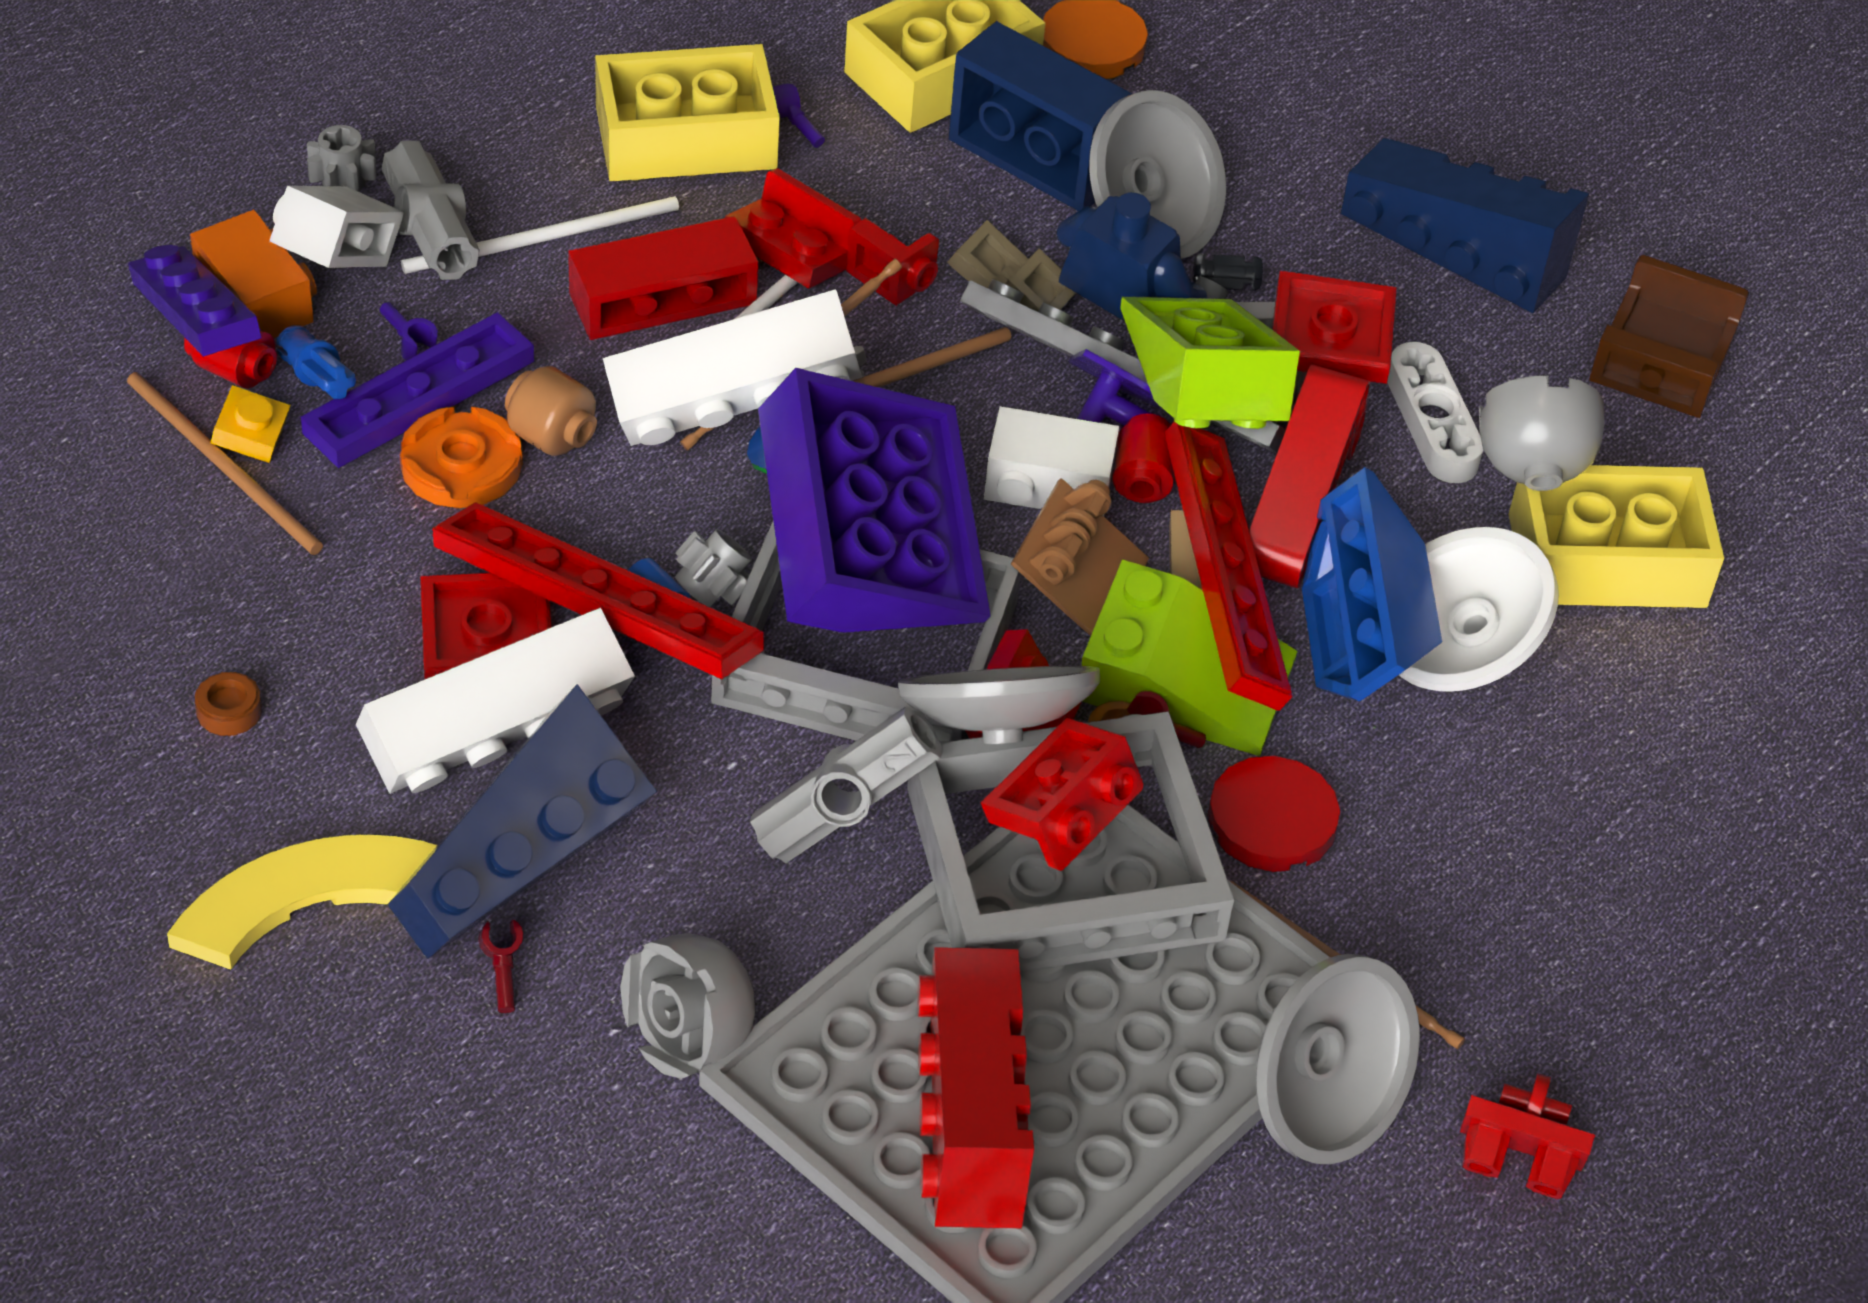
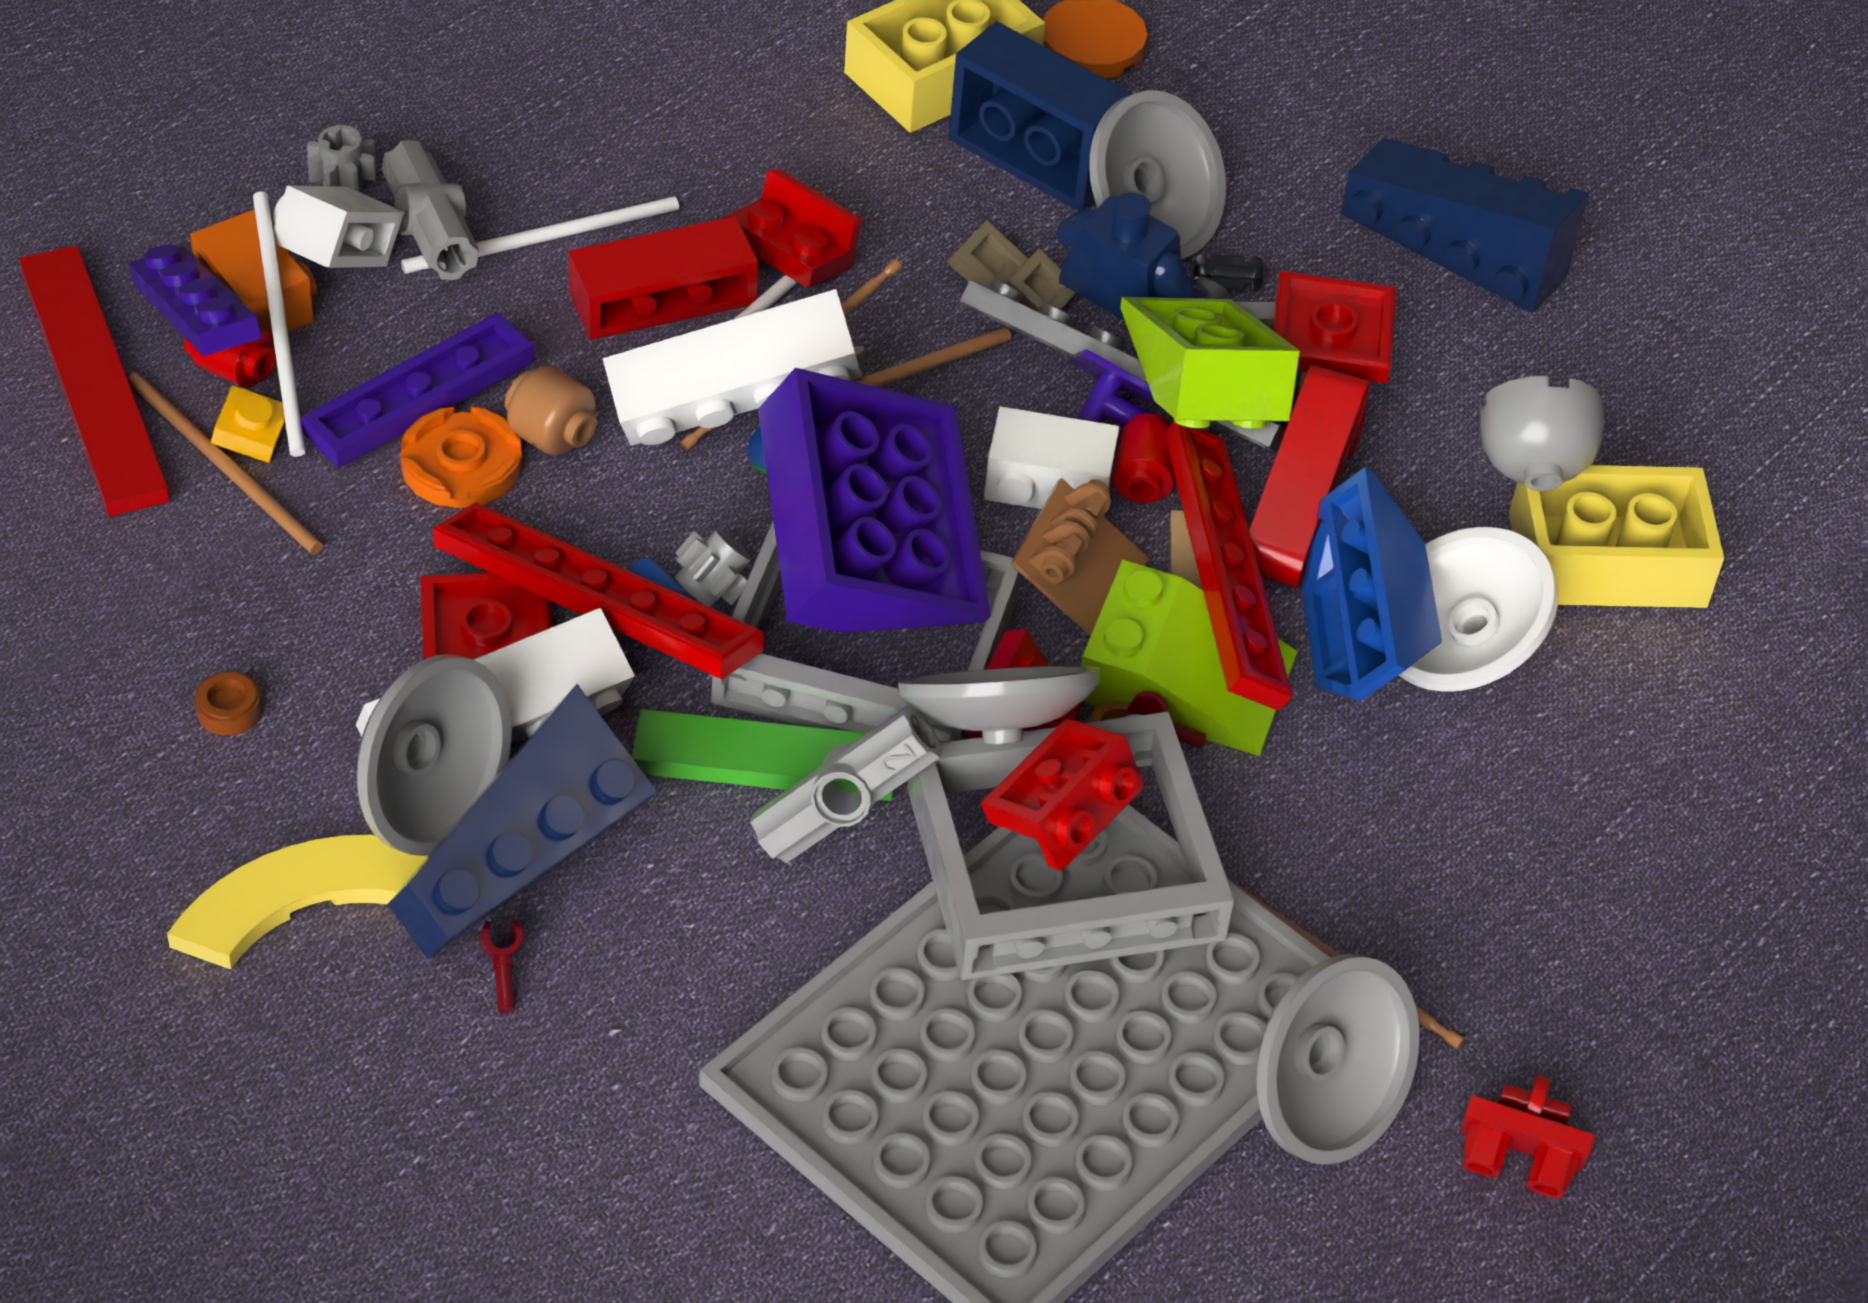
(93, 381): none -> red tile
(279, 325): none -> white axle
(315, 361): blue axle -> none
(411, 332): dark purple hand -> none
(431, 750): none -> light grey dish
(686, 112): light yellow brick -> none
(688, 1002): light grey cylinder -> none
(734, 750): none -> bright green tile
(789, 106): dark purple hand -> none
(874, 248): red bracket -> none
(977, 1089): red wedge -> none
(1273, 813): red tile -> none
(1430, 433): white beam -> none
(1669, 336): reddish brown panel -> none

